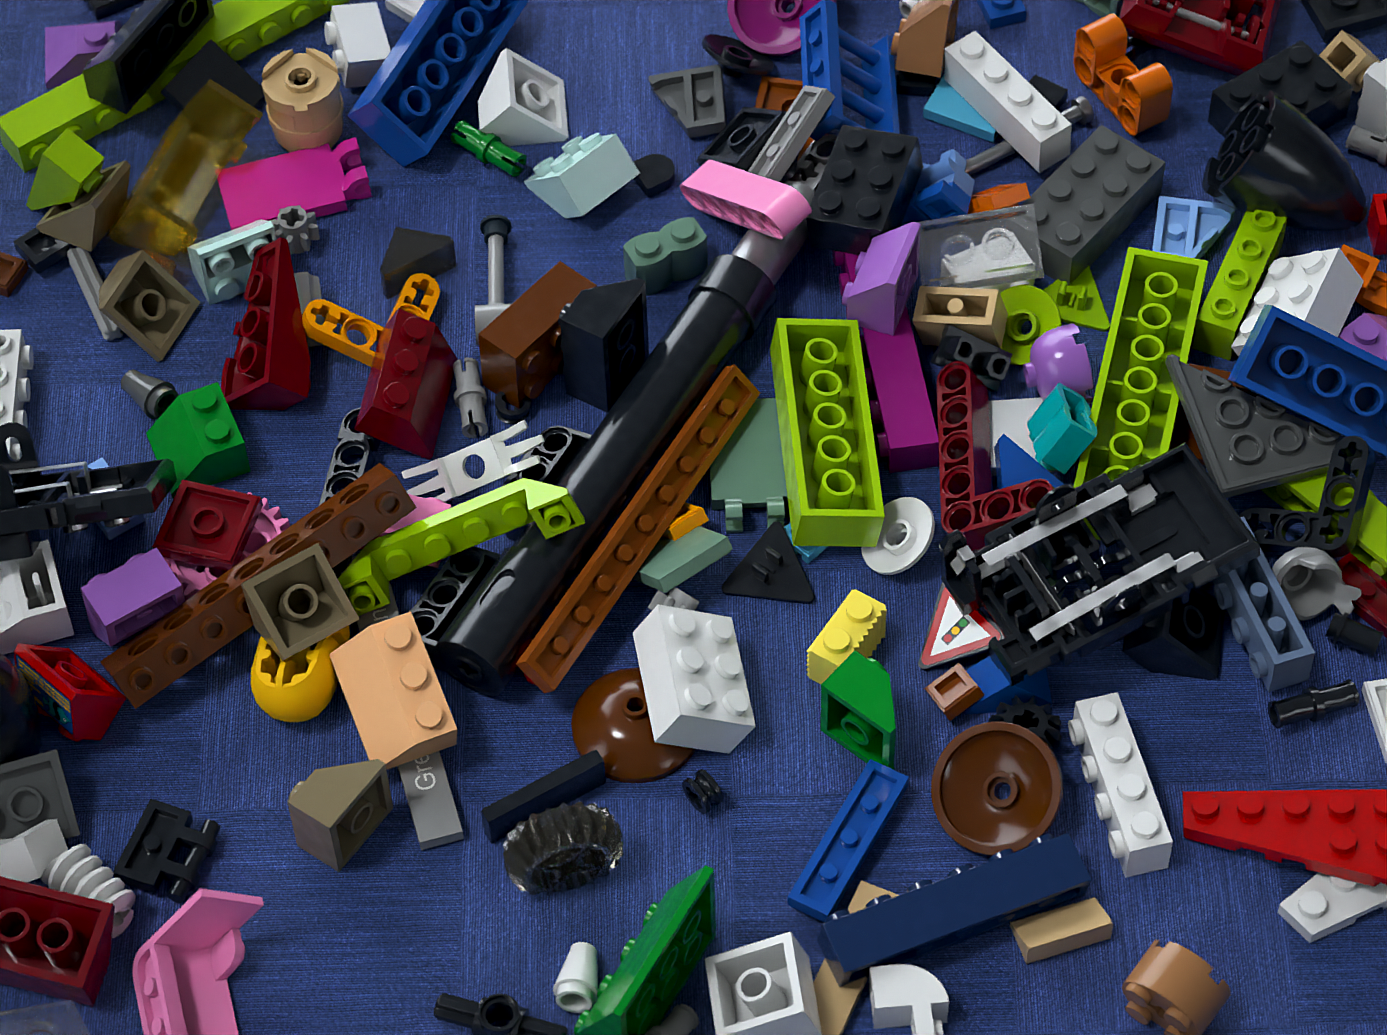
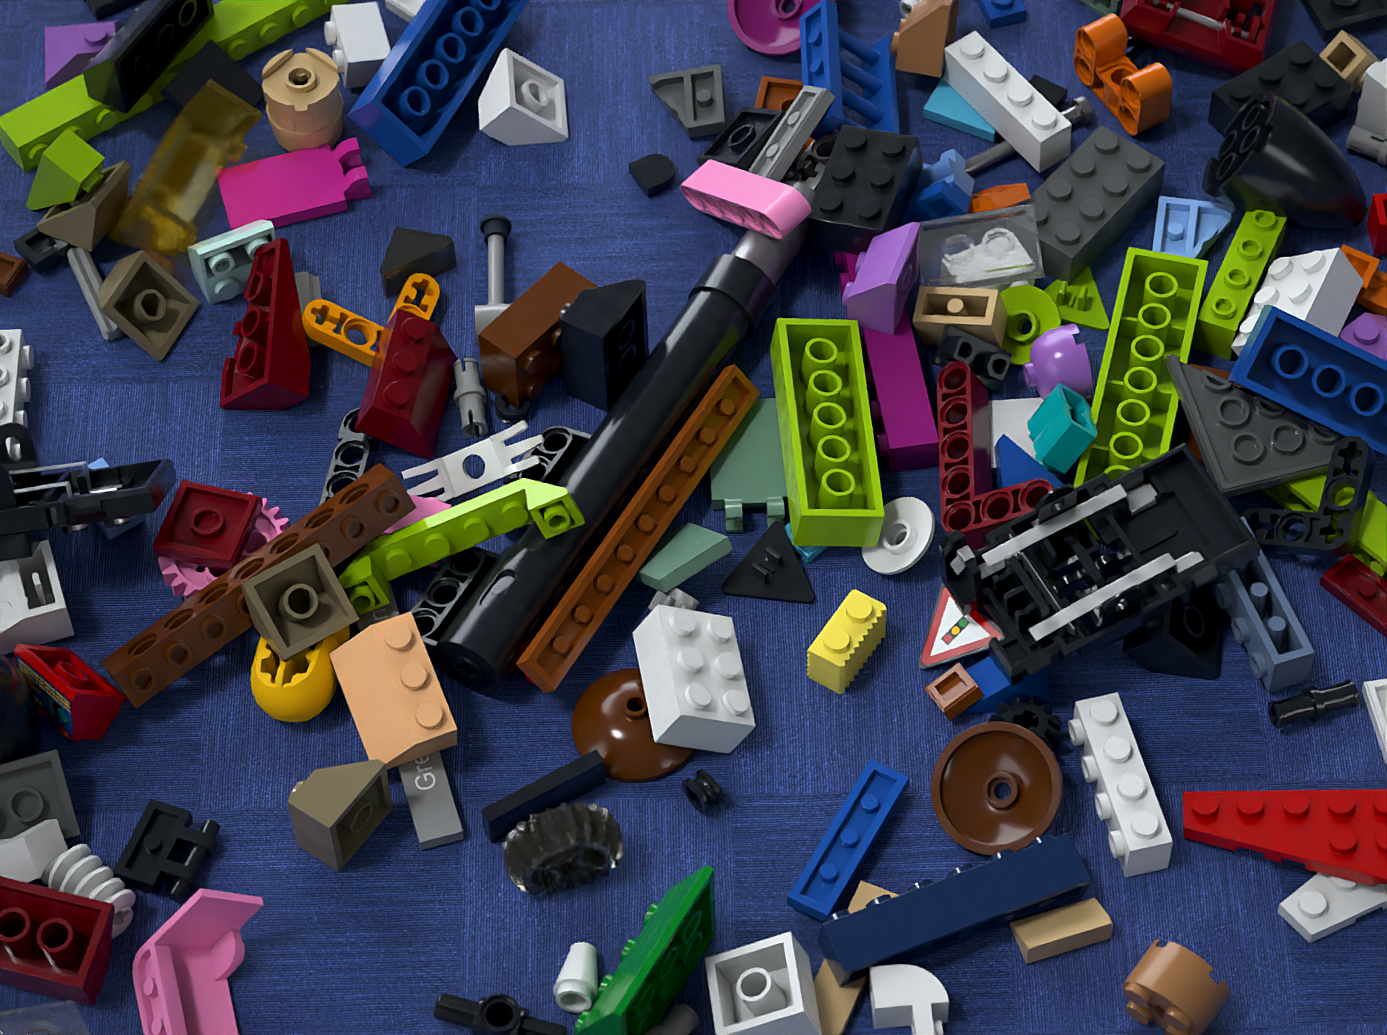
(131, 597): medium lavender slope -> none
(149, 392): dark grey cone -> none
(200, 438): green slope -> none
(297, 228): light grey gear -> none
(488, 148): green pin -> none
(582, 174): light aqua slope -> none
(667, 255): sand green brick -> none
(686, 520): light orange tile -> none
(736, 56): black dish -> none
(860, 709): green slope -> none
(915, 84): black tile -> none
(1313, 583): light grey hat -> none
(1353, 634): black pin -> none

